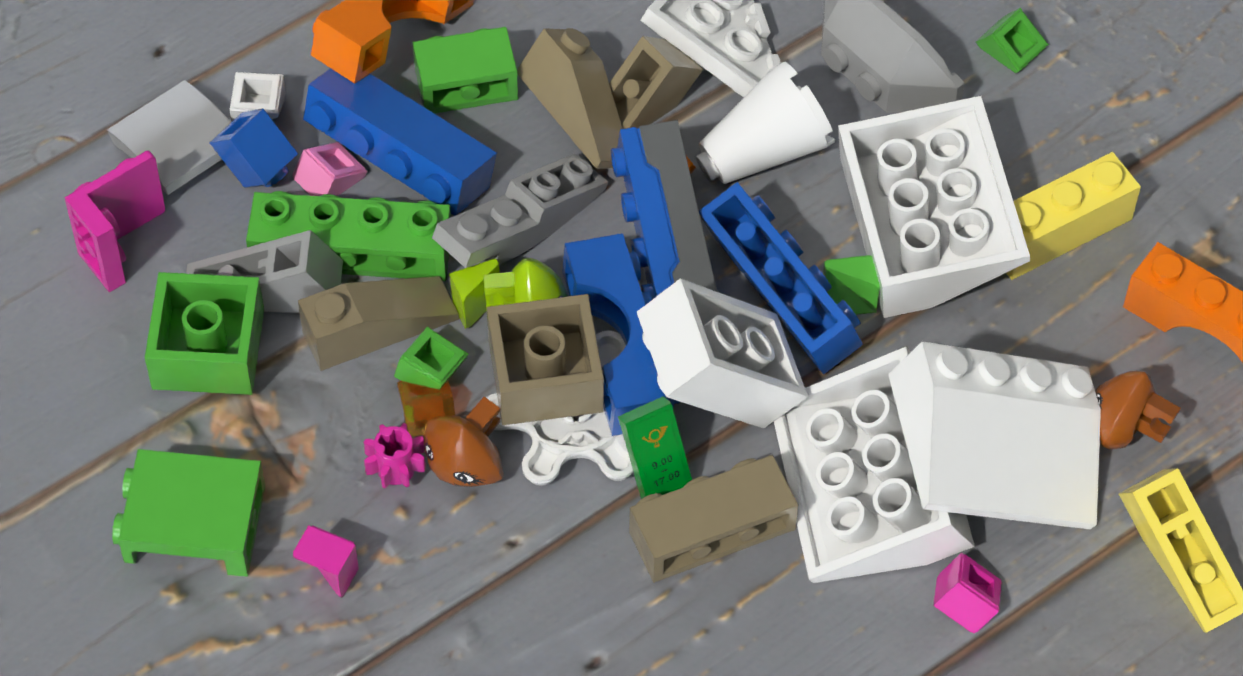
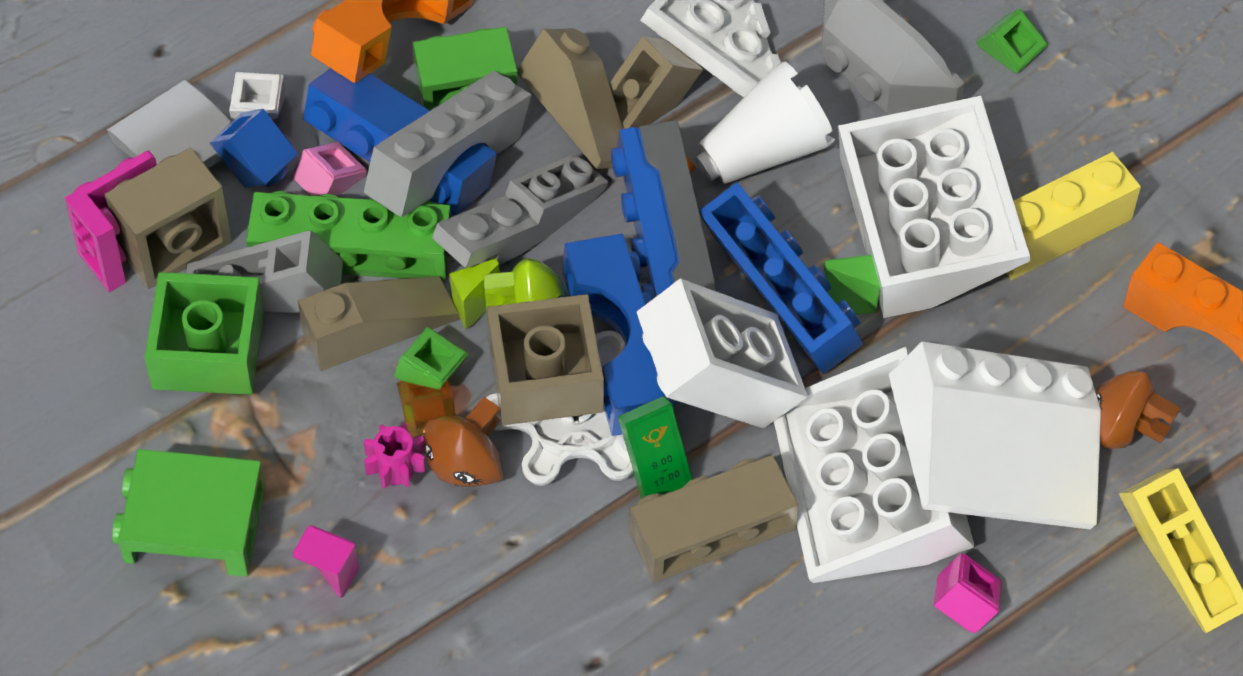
(169, 216): none -> dark tan brick
(414, 159): none -> light grey arch

